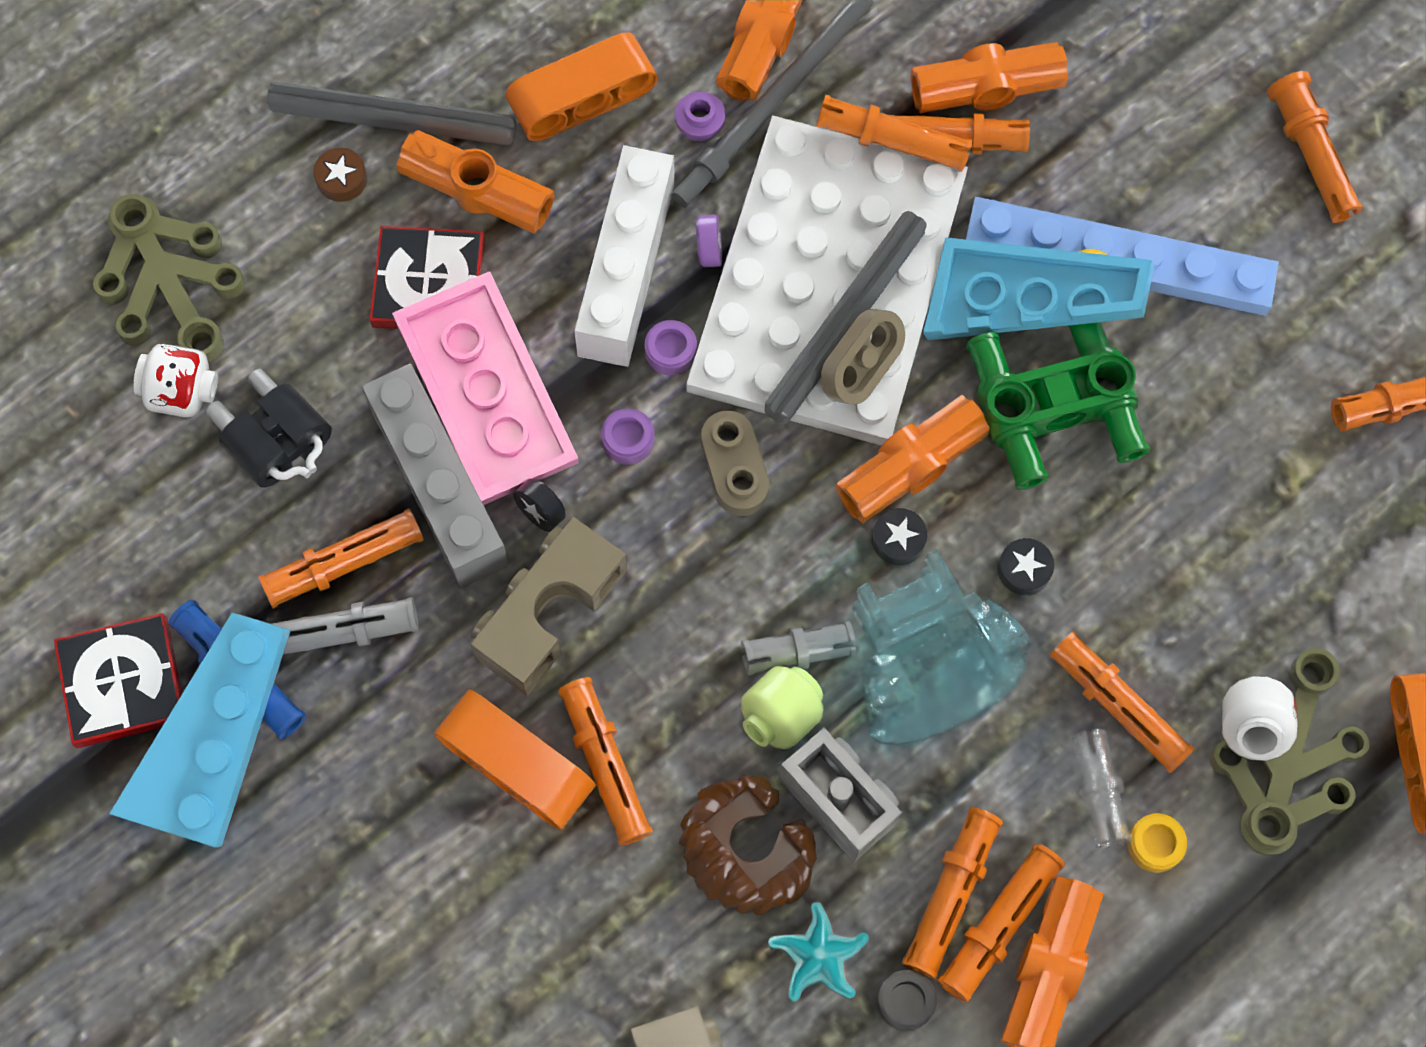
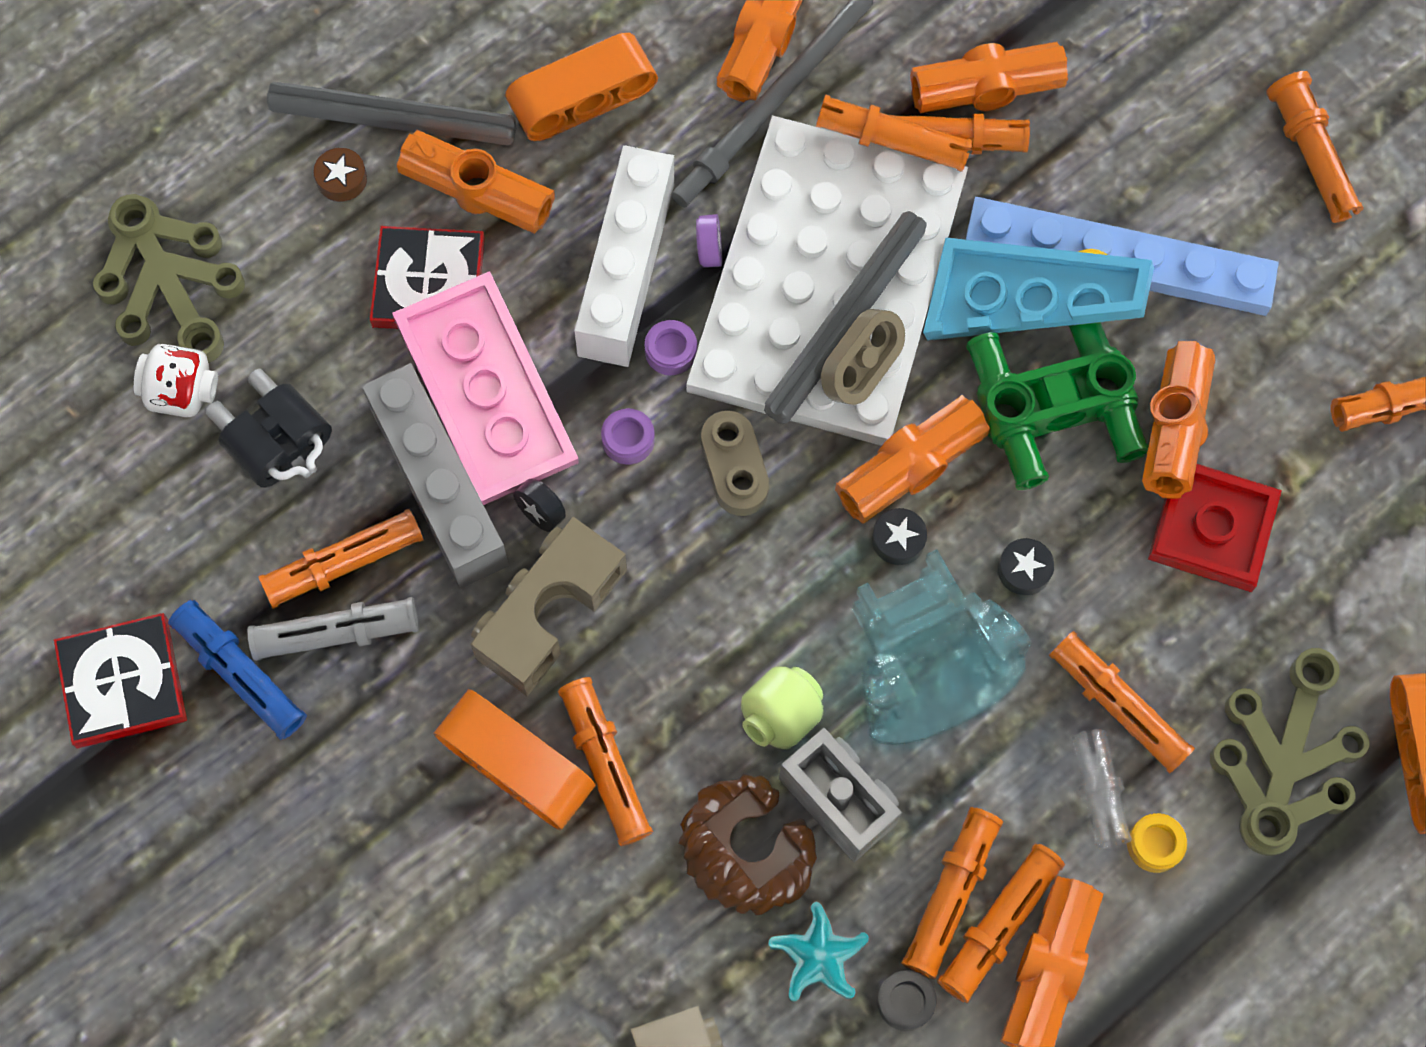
(205, 745): medium azure wing -> none
(695, 127): medium lavender plate -> none
(798, 648): light grey pin -> none
(1179, 420): none -> orange piece
(1217, 528): none -> red tile
(1259, 718): white head -> none

